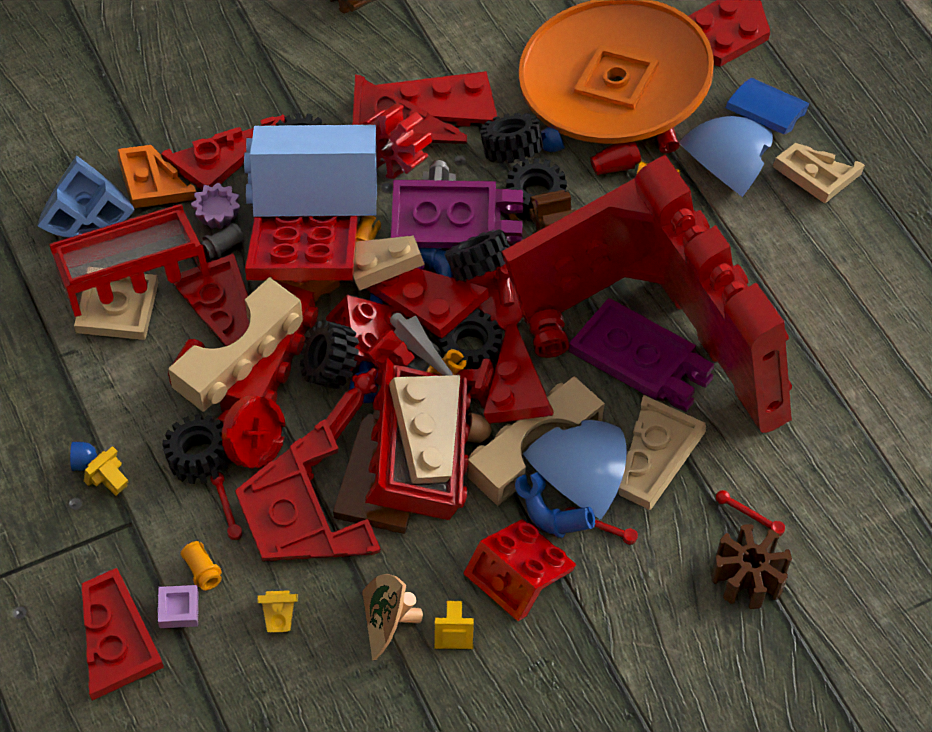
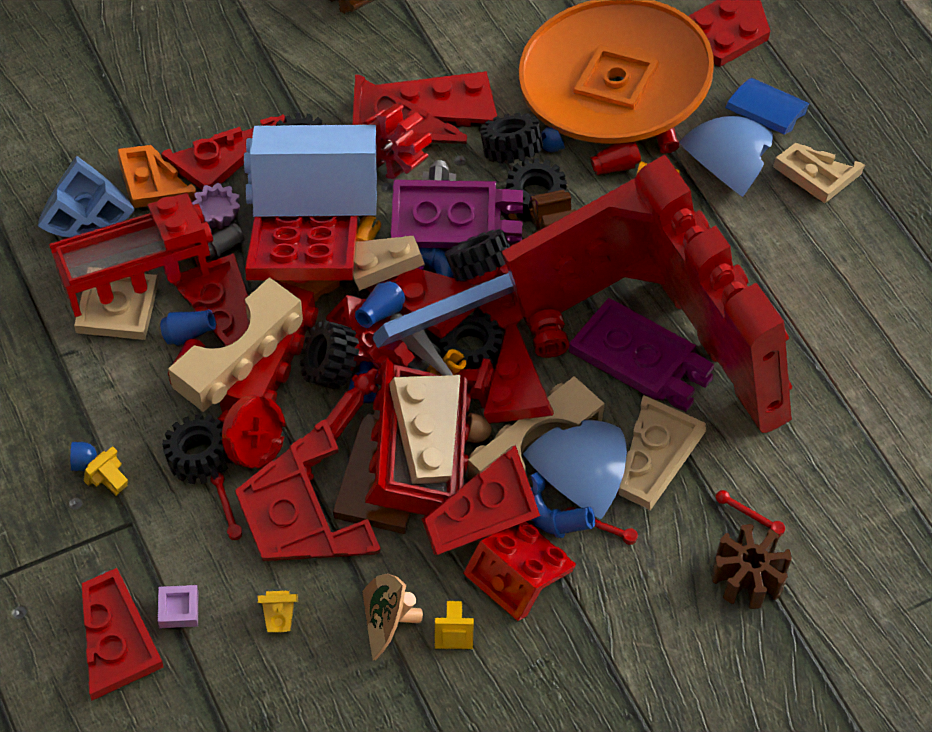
(180, 223): none -> red bracket
(182, 326): none -> blue cone
(204, 571): light orange pin -> none
(381, 303): none -> blue cone
(443, 310): none -> medium blue tile
(483, 505): none -> red wing

